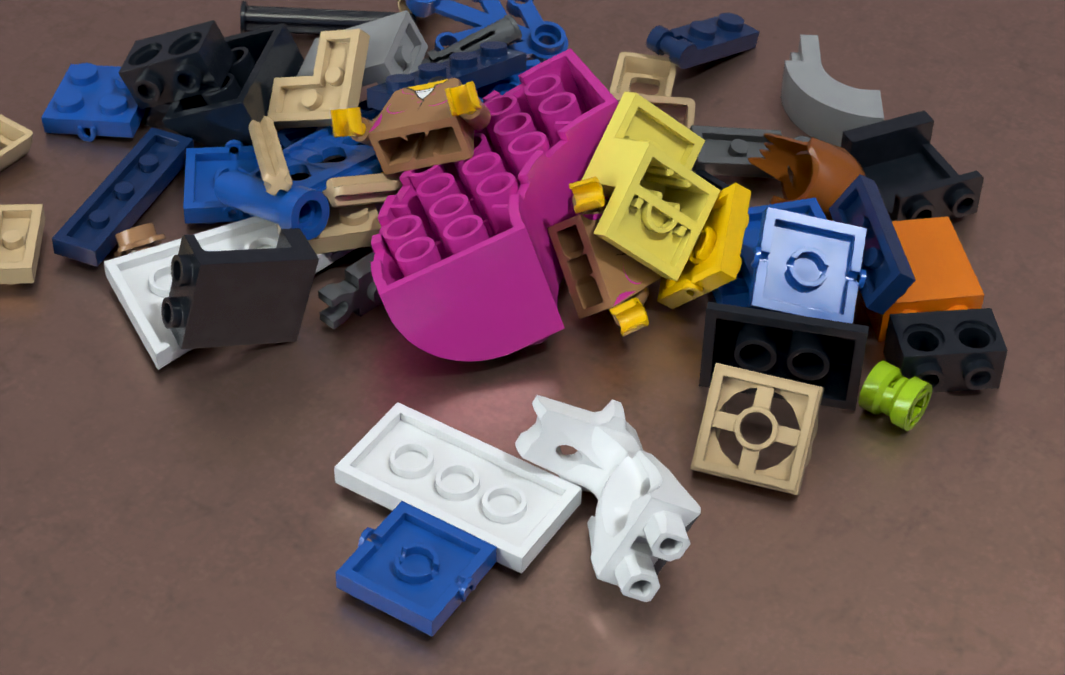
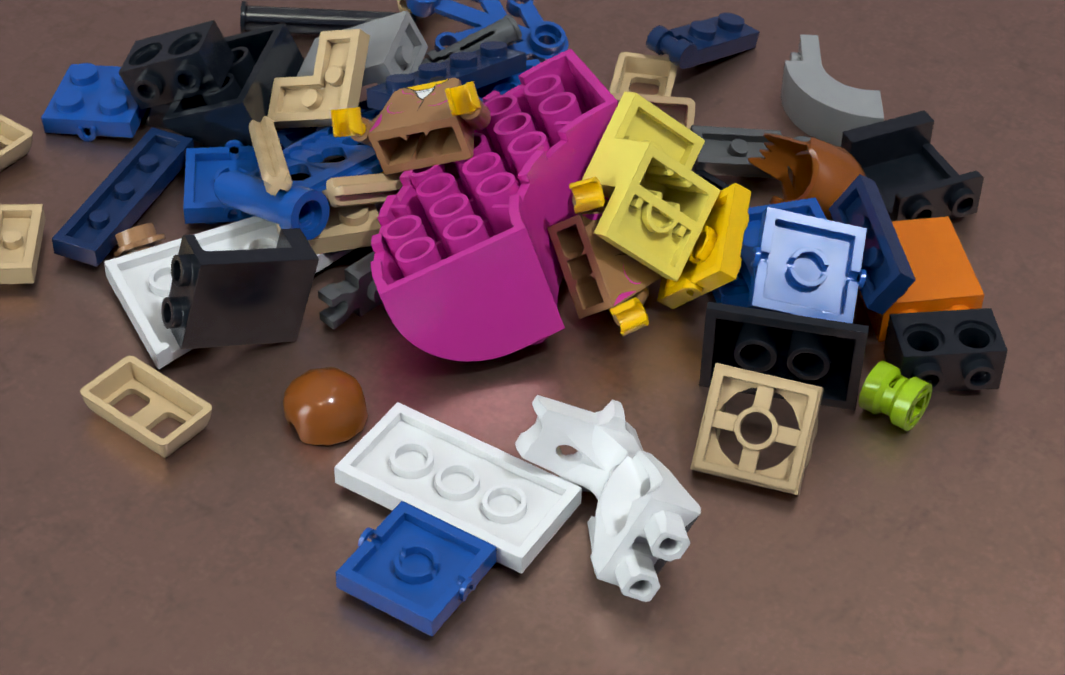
(165, 401): none -> tan piece
(325, 406): none -> dark orange hair

